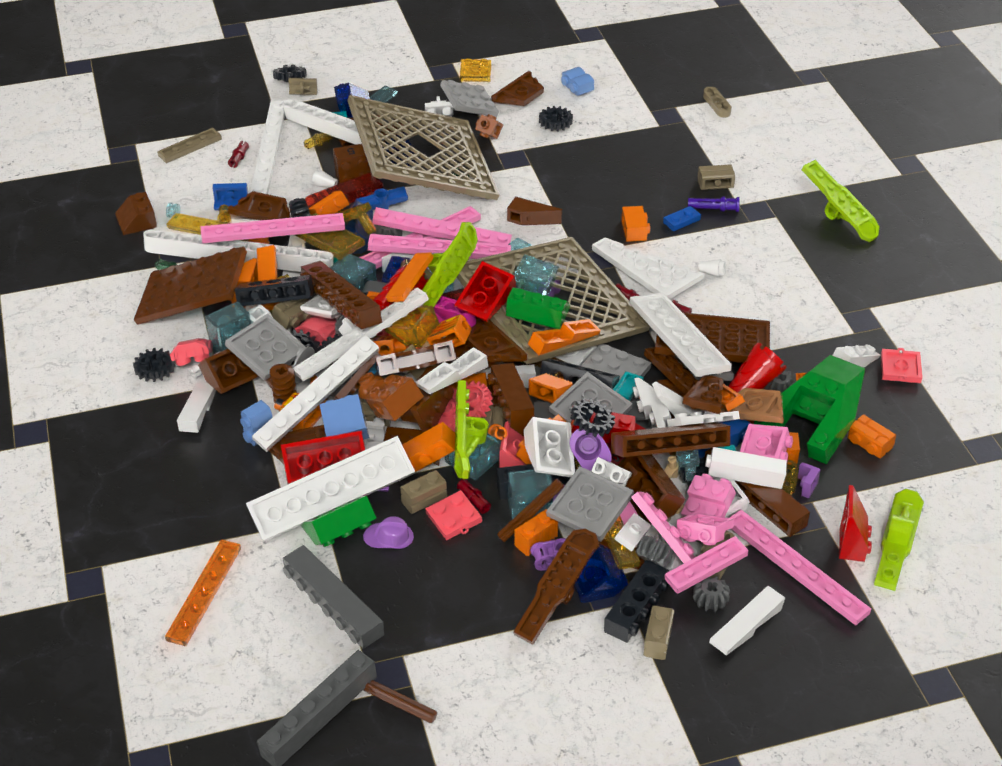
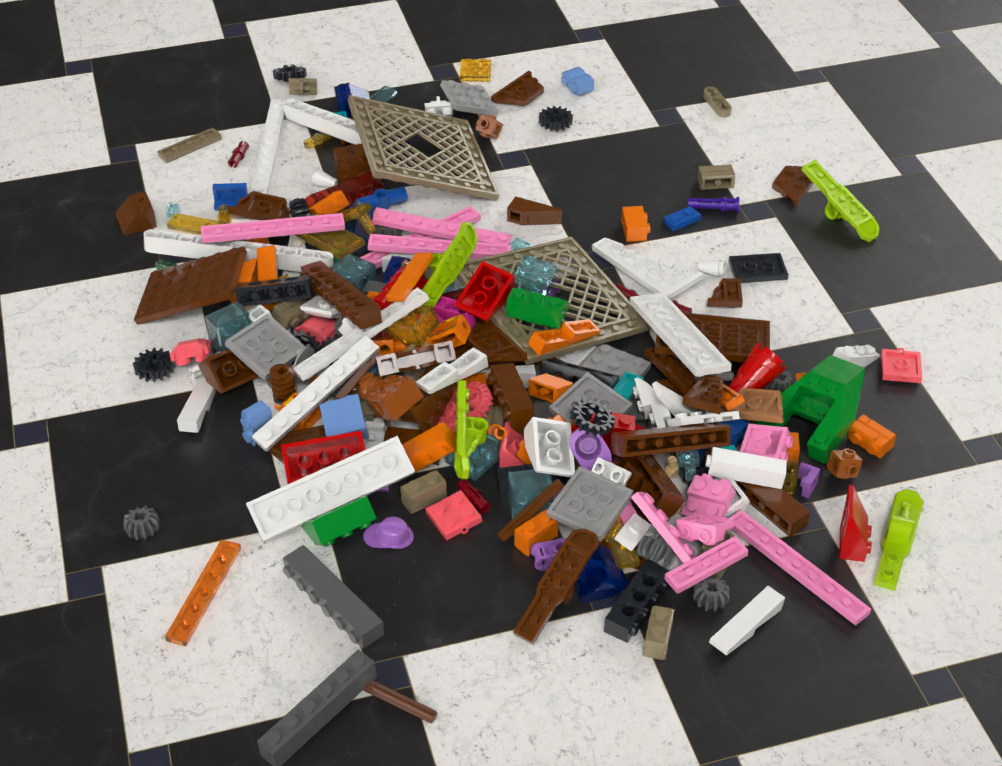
(141, 523): none -> dark grey gear
(727, 294): none -> reddish brown wing
(758, 267): none -> black tile
(792, 183): none -> reddish brown wing
(844, 463): none -> dark orange brick

